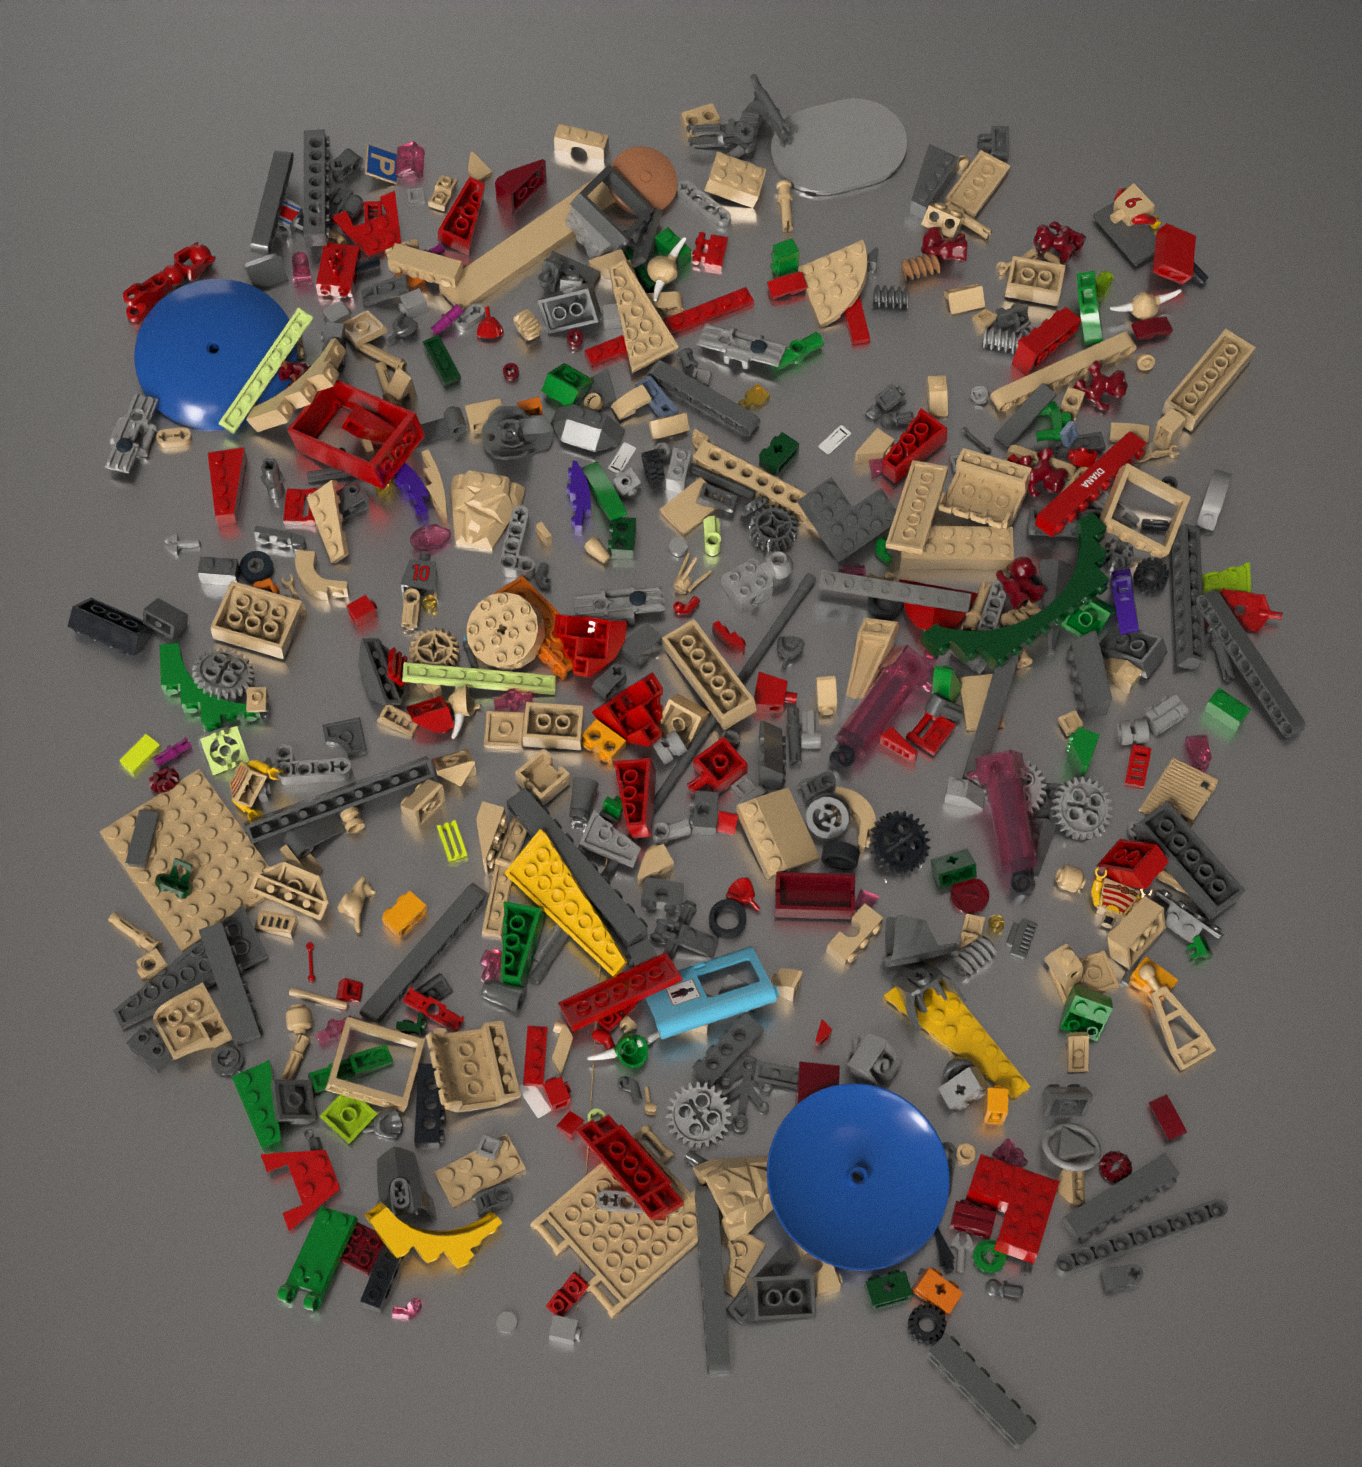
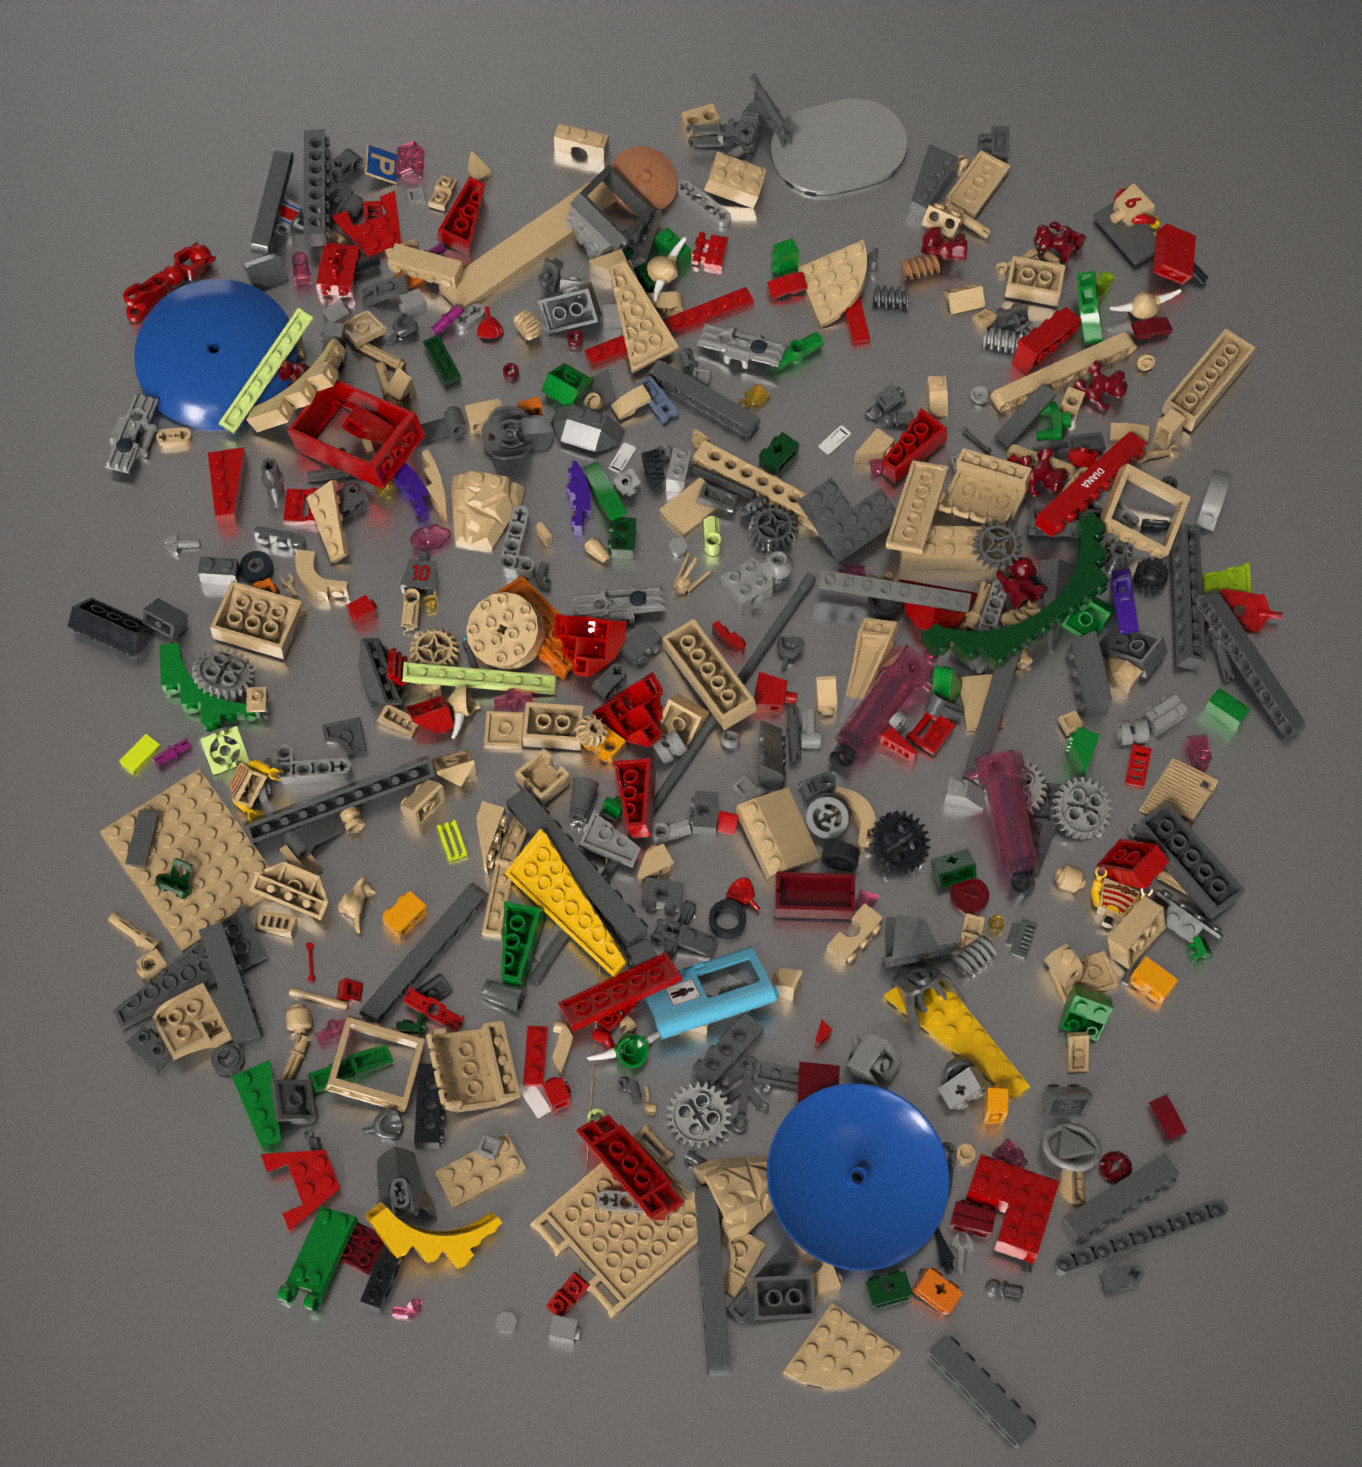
(162, 786): dark red gear -> none
(347, 1117): lime slope -> none
(491, 1199): dark grey piece -> none
(492, 961): clear pink plate -> none
(519, 185): dark red slope -> none
(570, 1124): red slope -> none
(573, 267): dark grey tile -> none
(591, 731): none -> tan gear
(669, 425): tan slope -> none
(688, 608): red arm -> none
(718, 767): red brick -> none
(785, 199): tan pin -> none
(840, 1353): none -> tan plate
(881, 551): green arm -> none
(899, 721): none -> light grey beam
(918, 1333): black tyre -> none
(982, 1263): green gear -> none
(992, 539): none -> dark grey gear
(1069, 434): sand blue tile -> none
(1193, 1050): tan plate -> none

